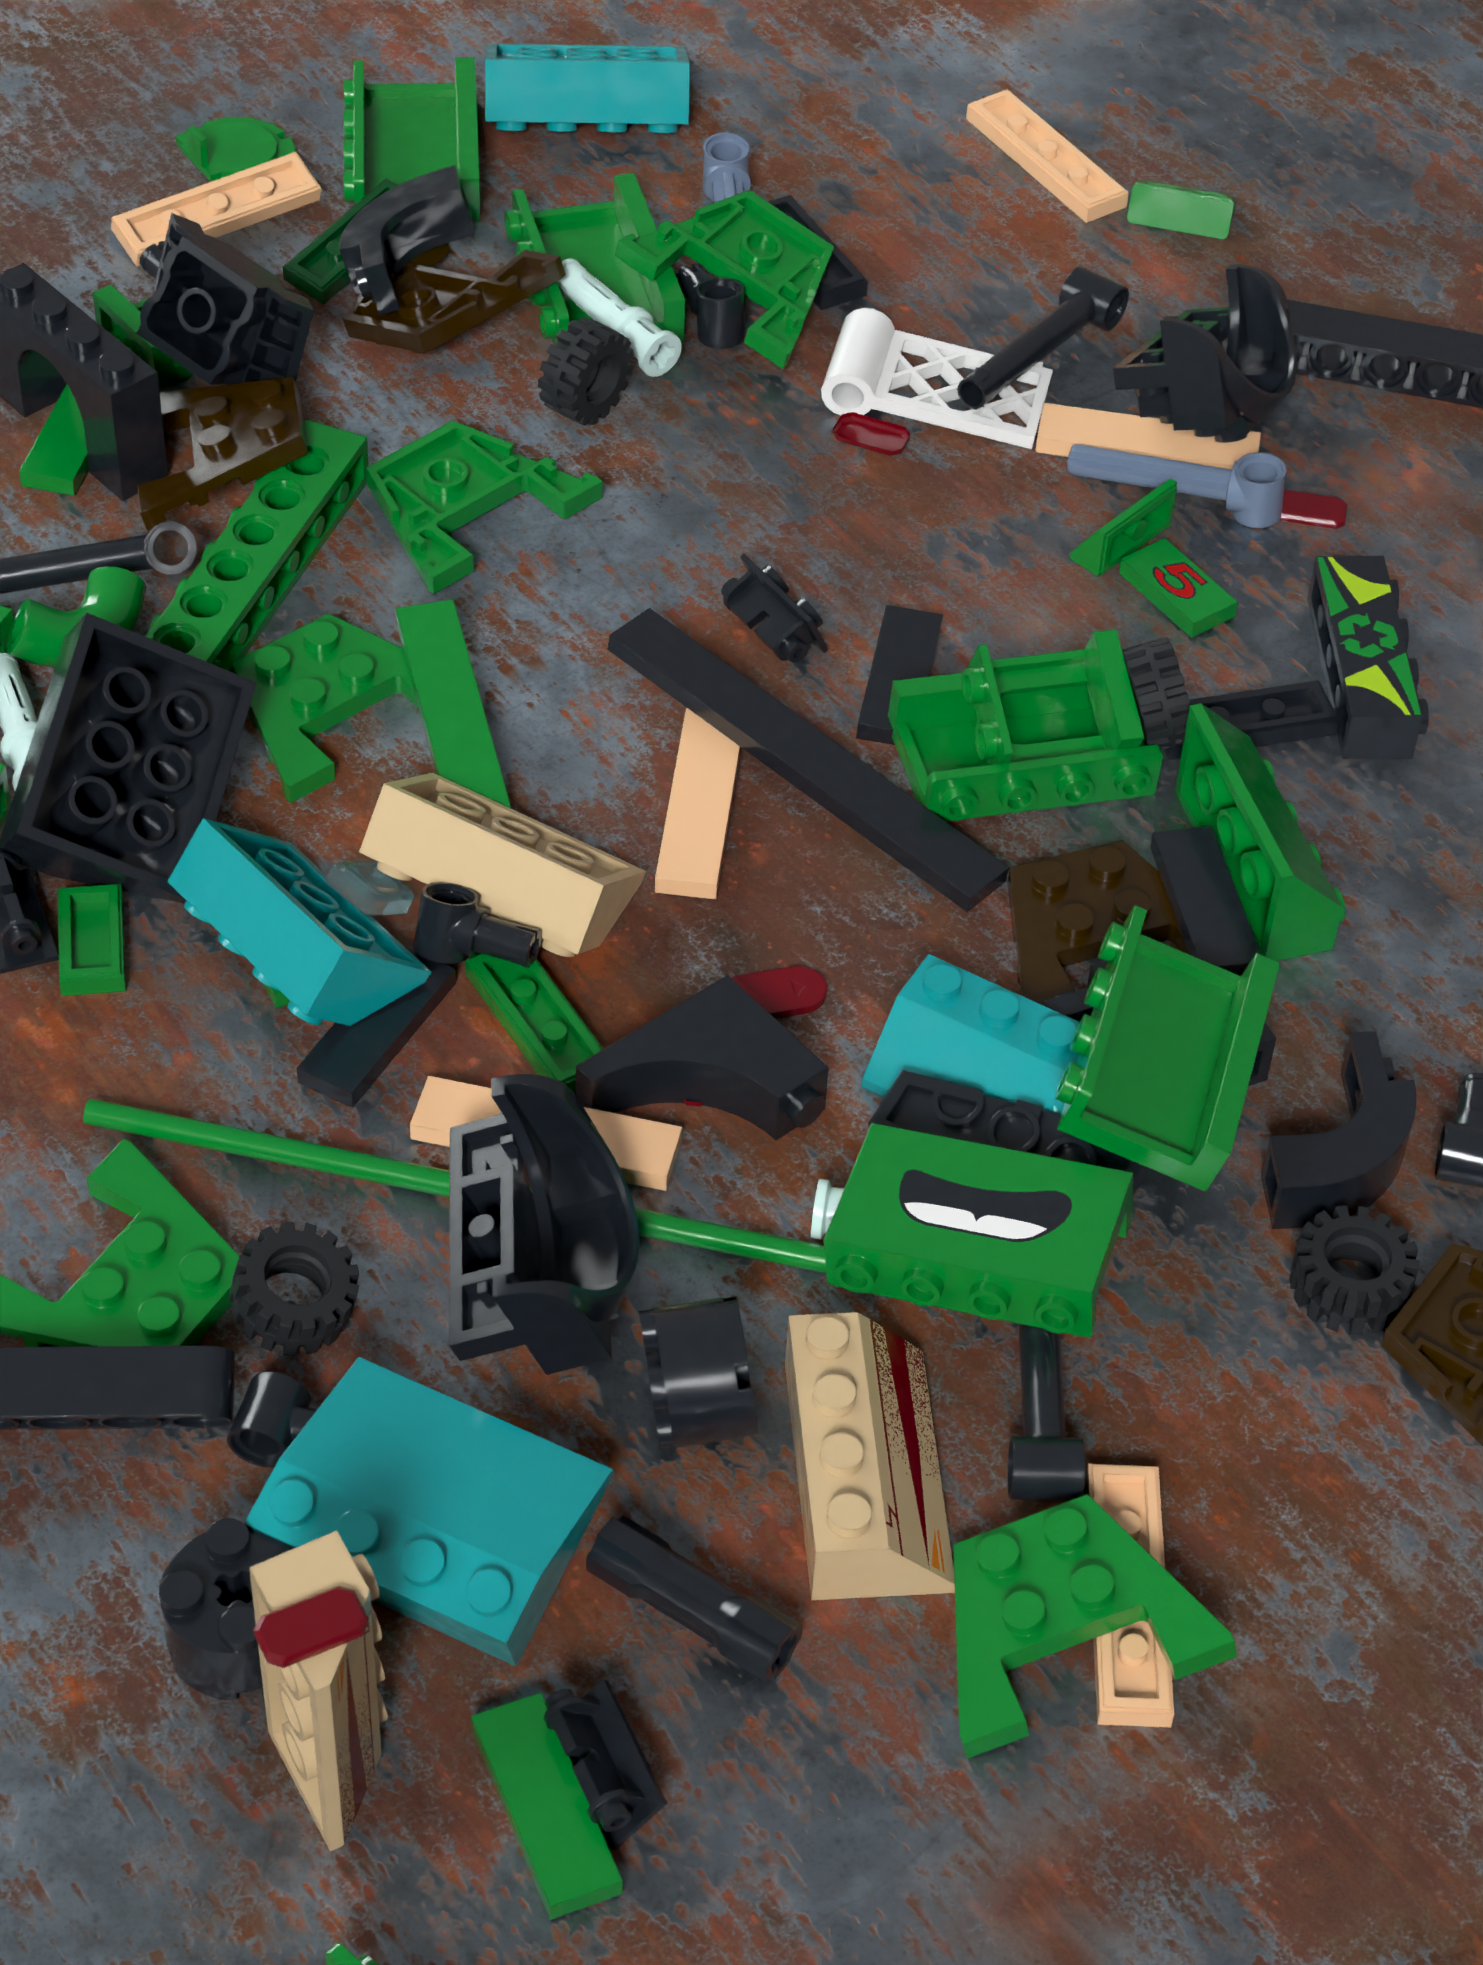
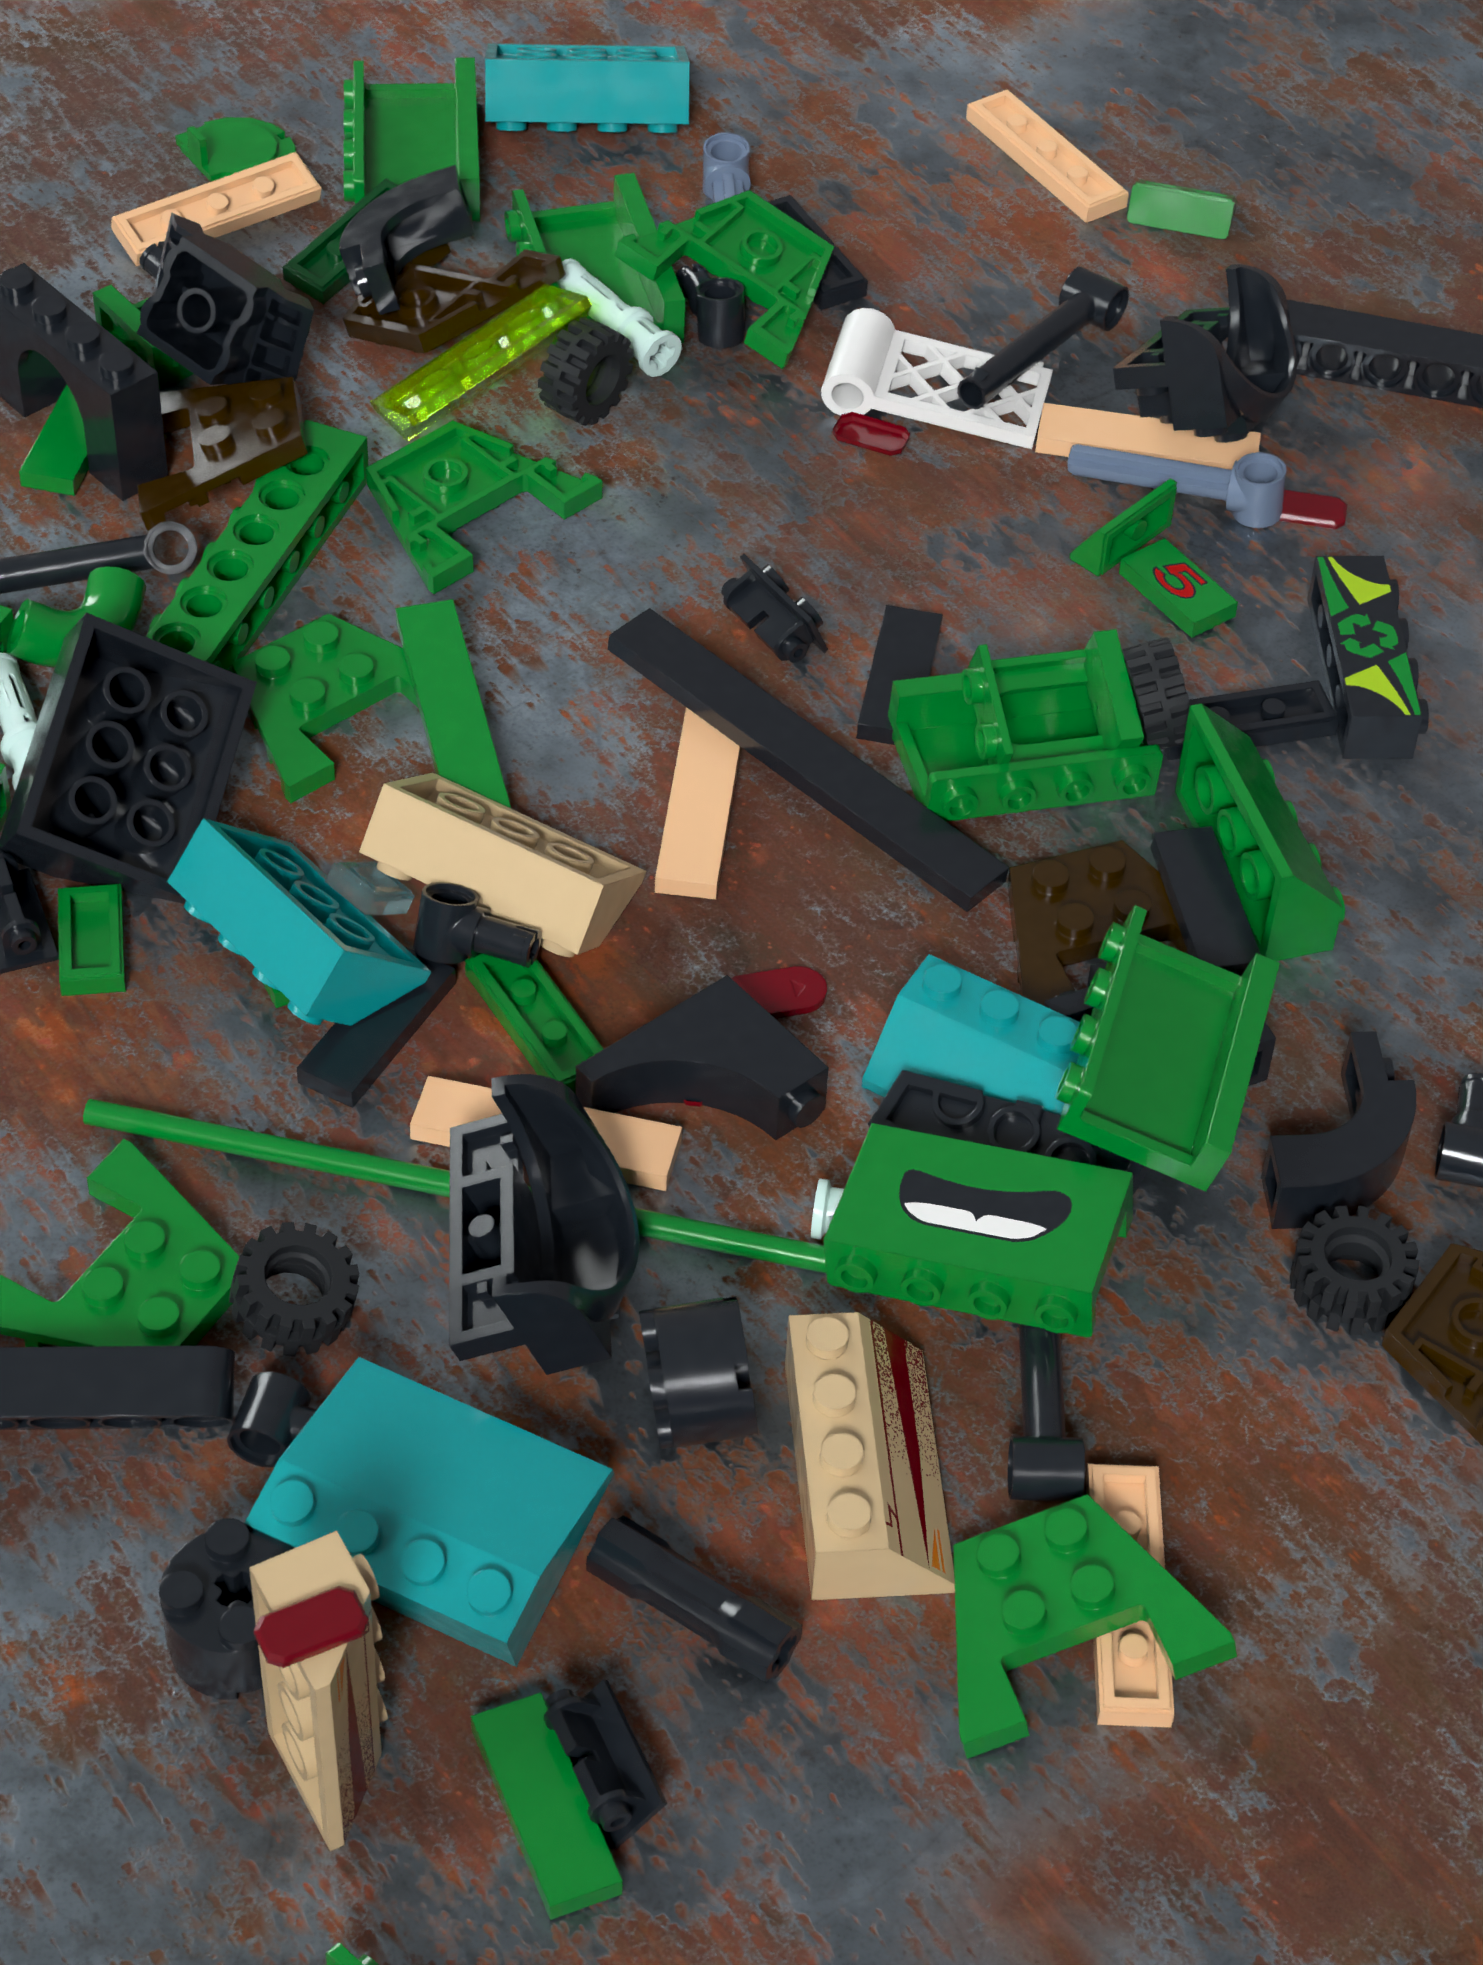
(479, 360): none -> clear neon green slope

